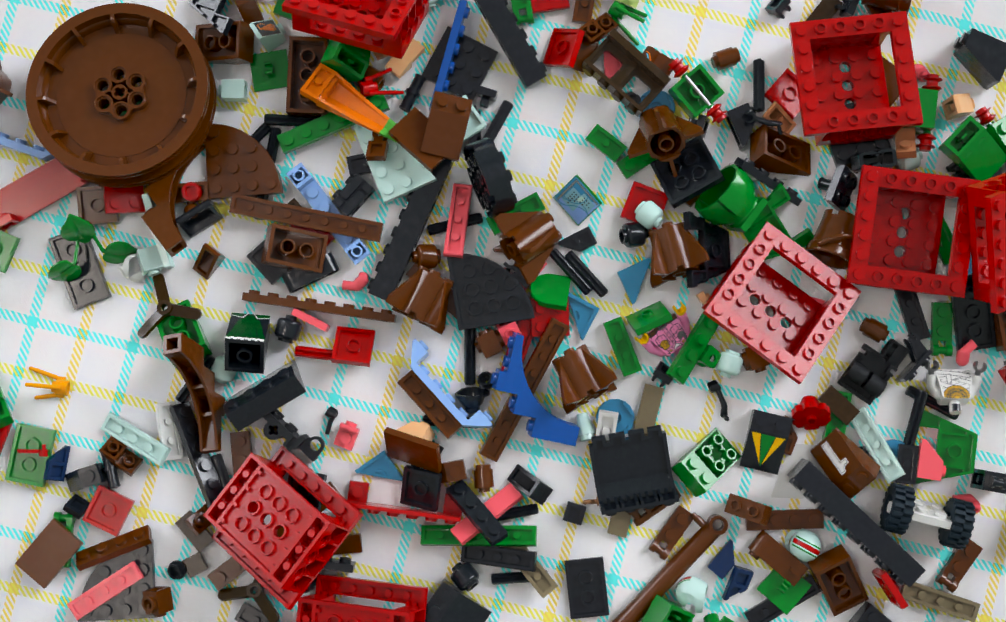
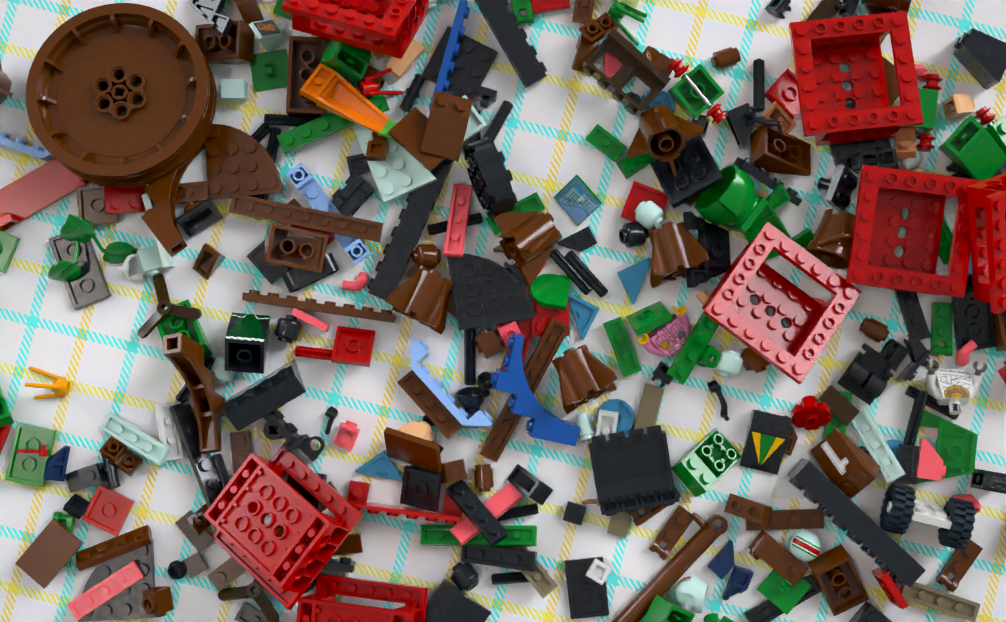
(191, 192): red tile -> none
(563, 47): red plate -> none
(598, 571): none -> white tile

